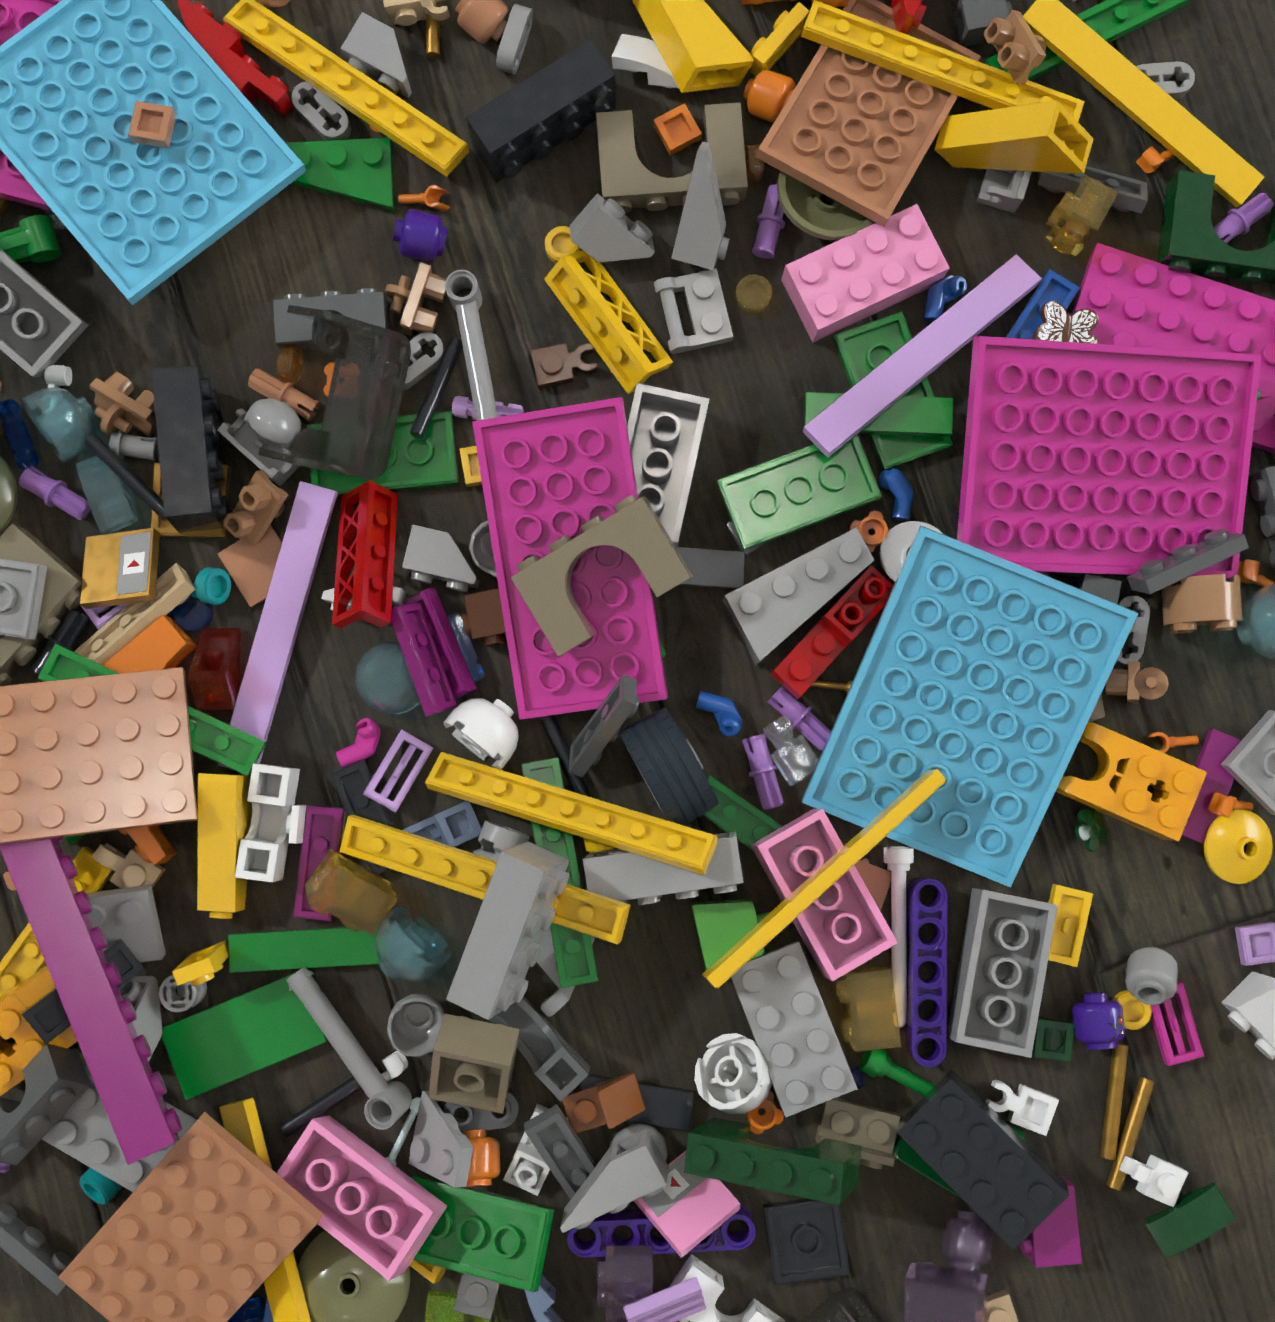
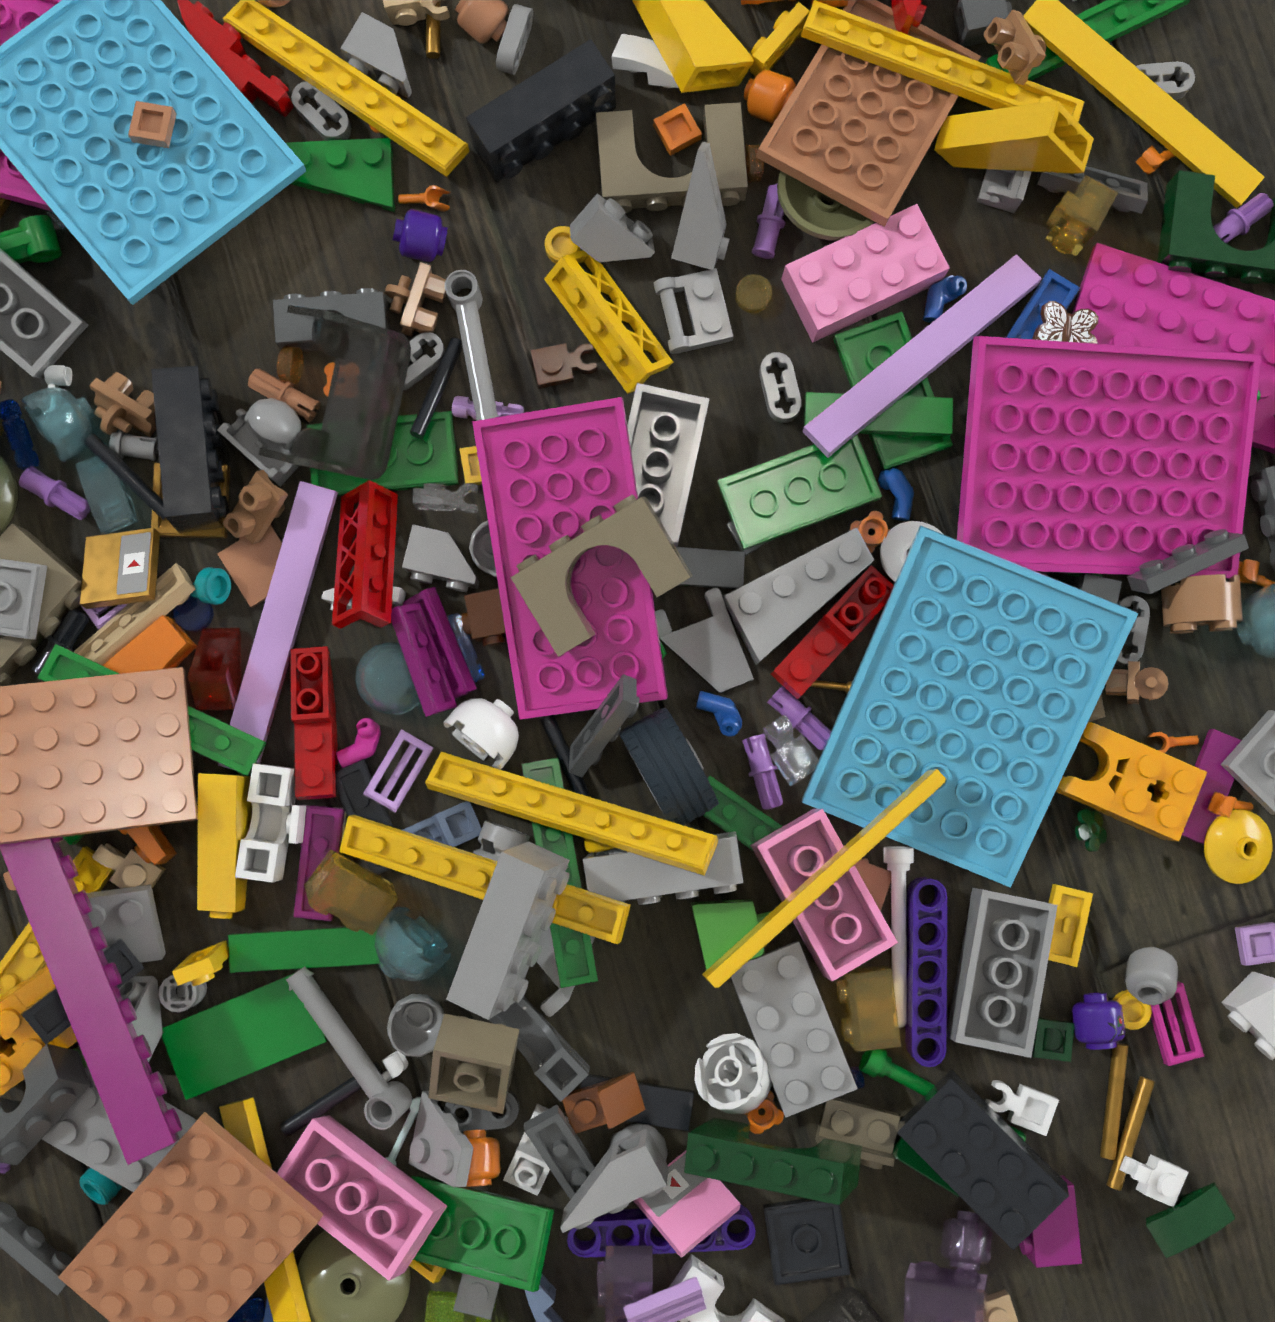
(314, 723): none -> red slope
(437, 498): none -> clear plate
(709, 645): none -> light grey flag
(772, 389): none -> light grey beam

